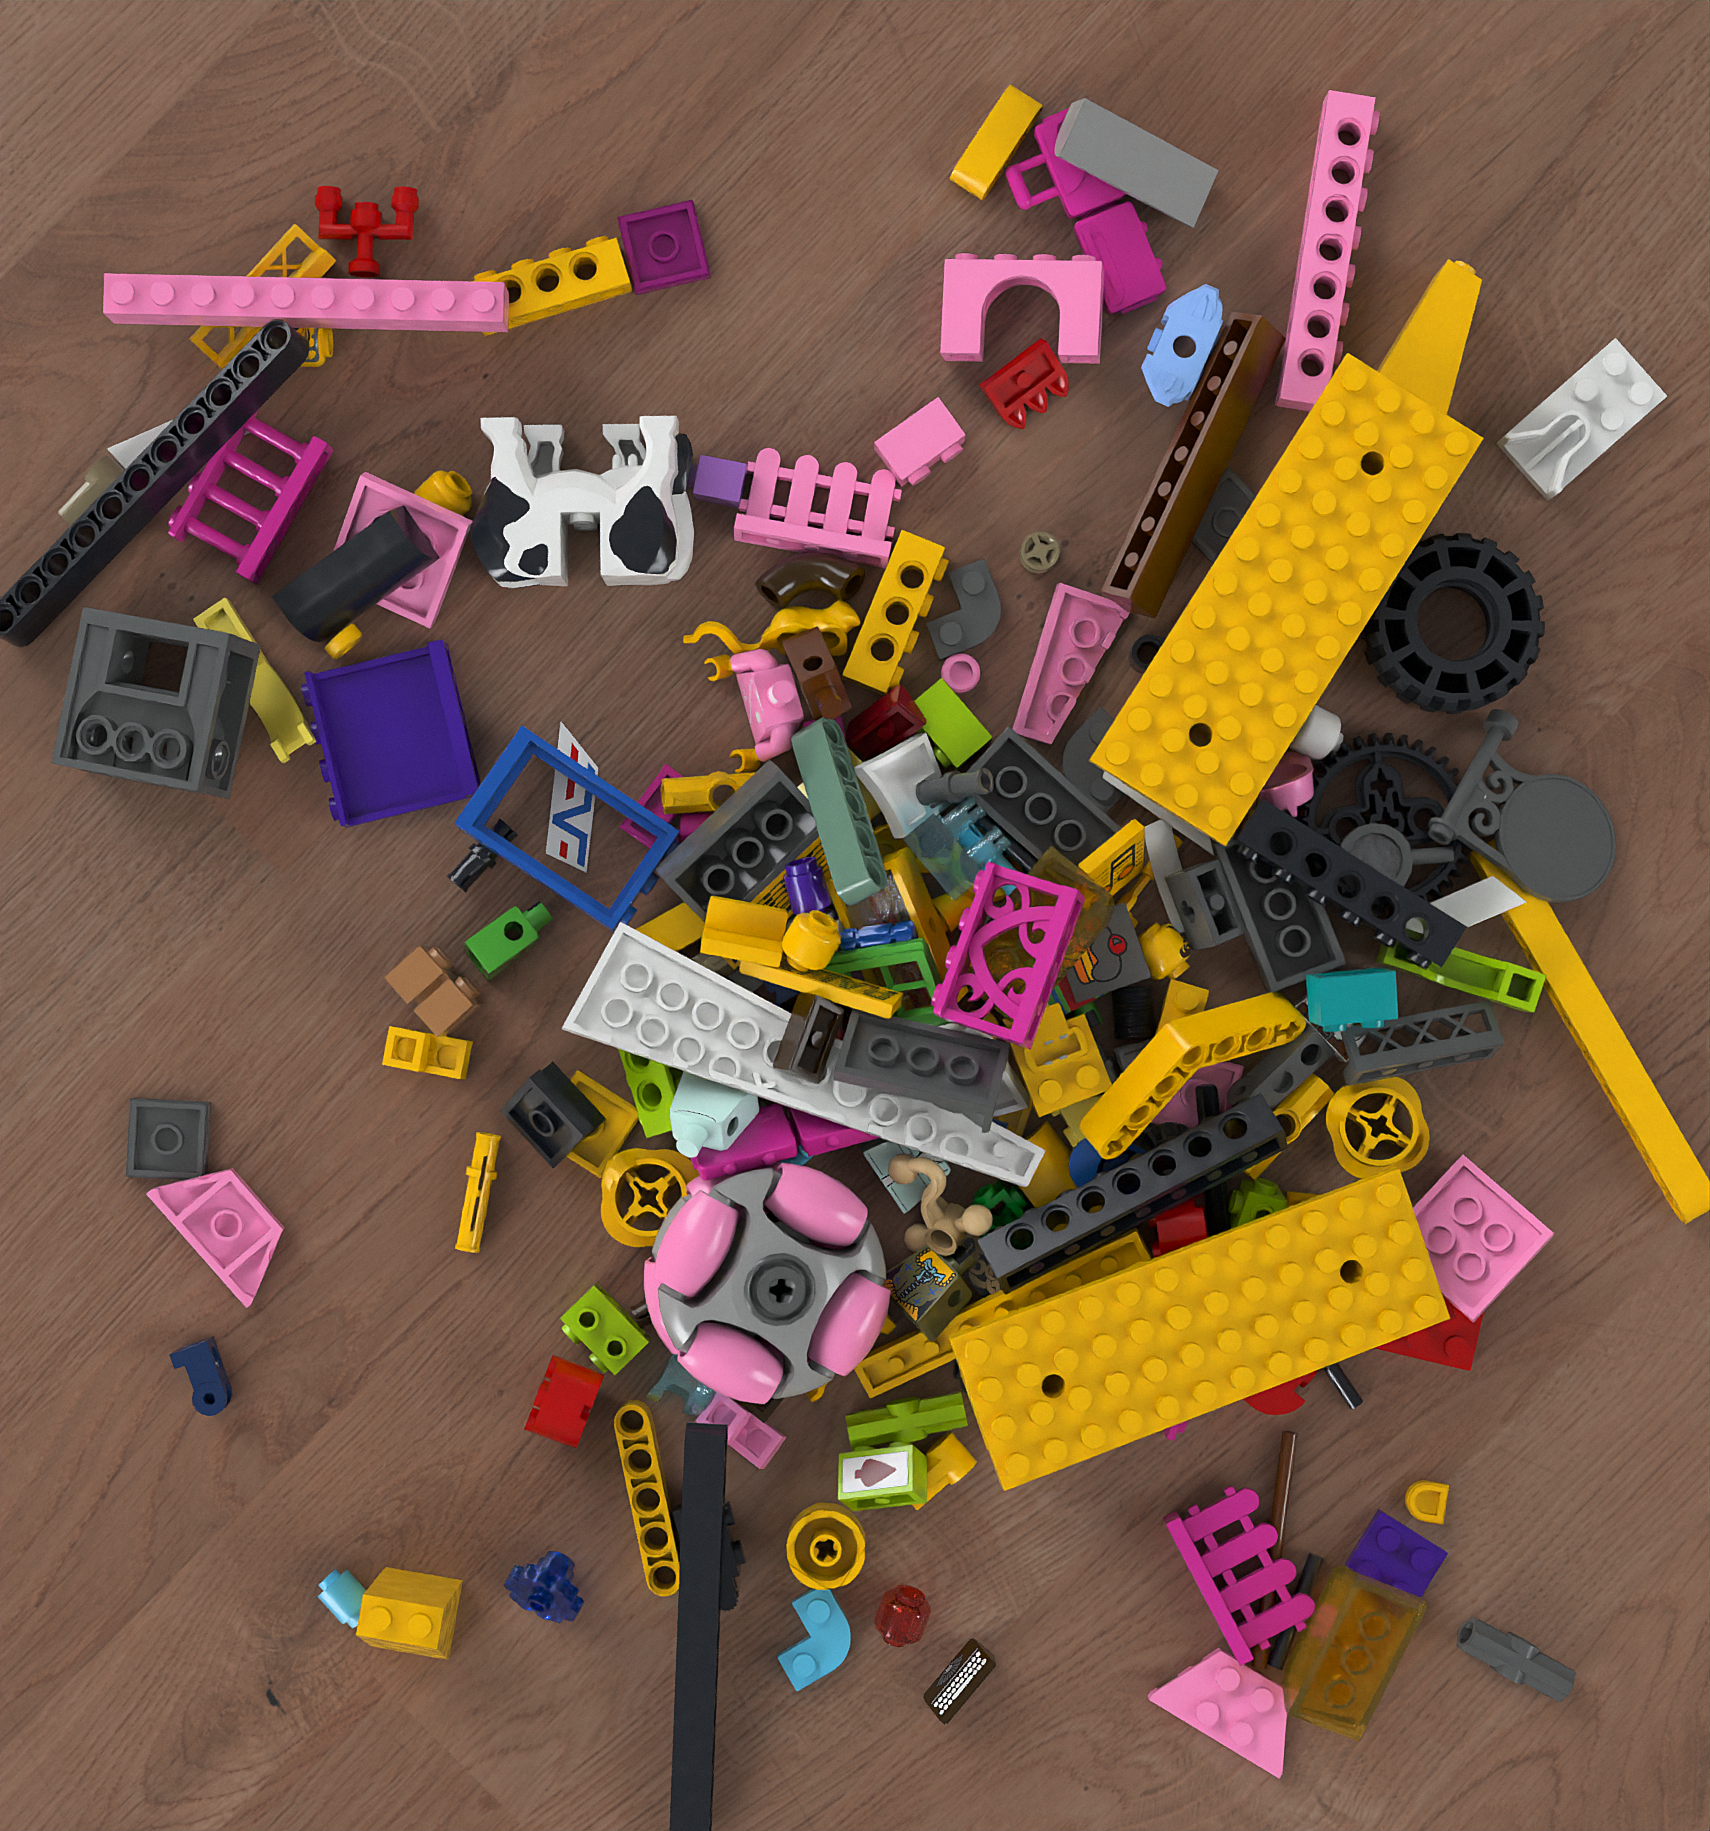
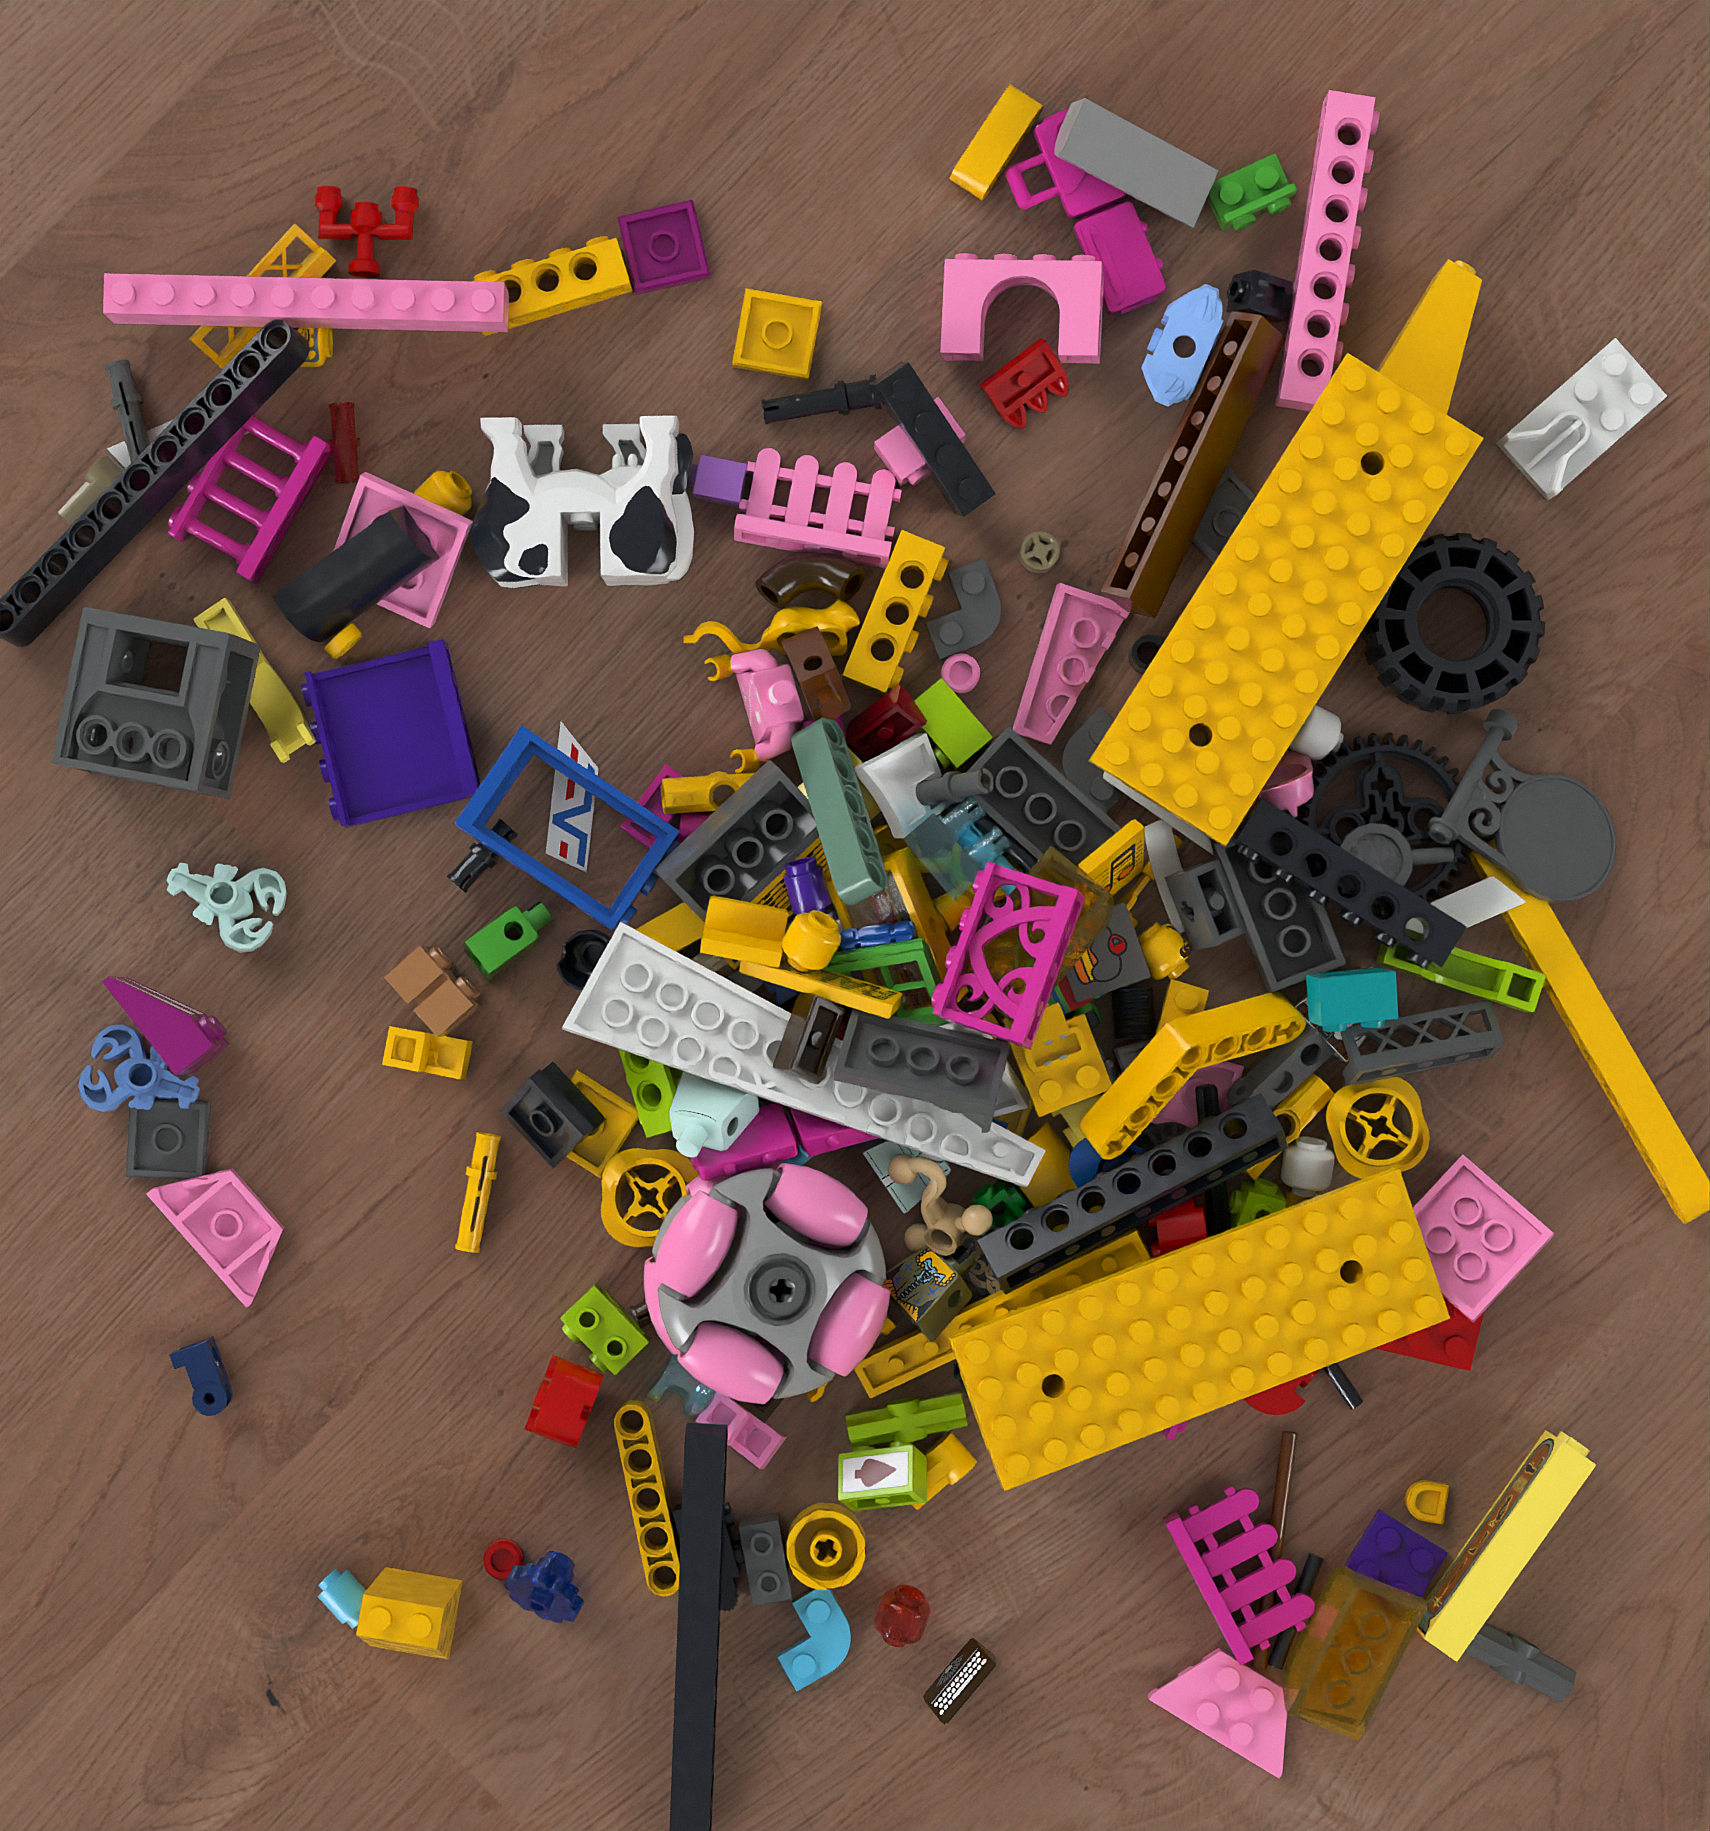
(119, 377): none -> dark grey pin
(133, 1076): none -> medium blue animal
(175, 1030): none -> magenta slope
(232, 901): none -> light aqua animal
(344, 442): none -> clear red pin
(501, 1558): none -> red tile
(581, 956): none -> black hair
(765, 1559): none -> dark grey brick
(777, 334): none -> yellow tile
(840, 398): none -> black pin
(933, 437): none -> black arch
(1250, 192): none -> bright green bracket
(1259, 295): none -> black bracket
(1307, 1166): none -> white head
(1504, 1542): none -> light yellow brick

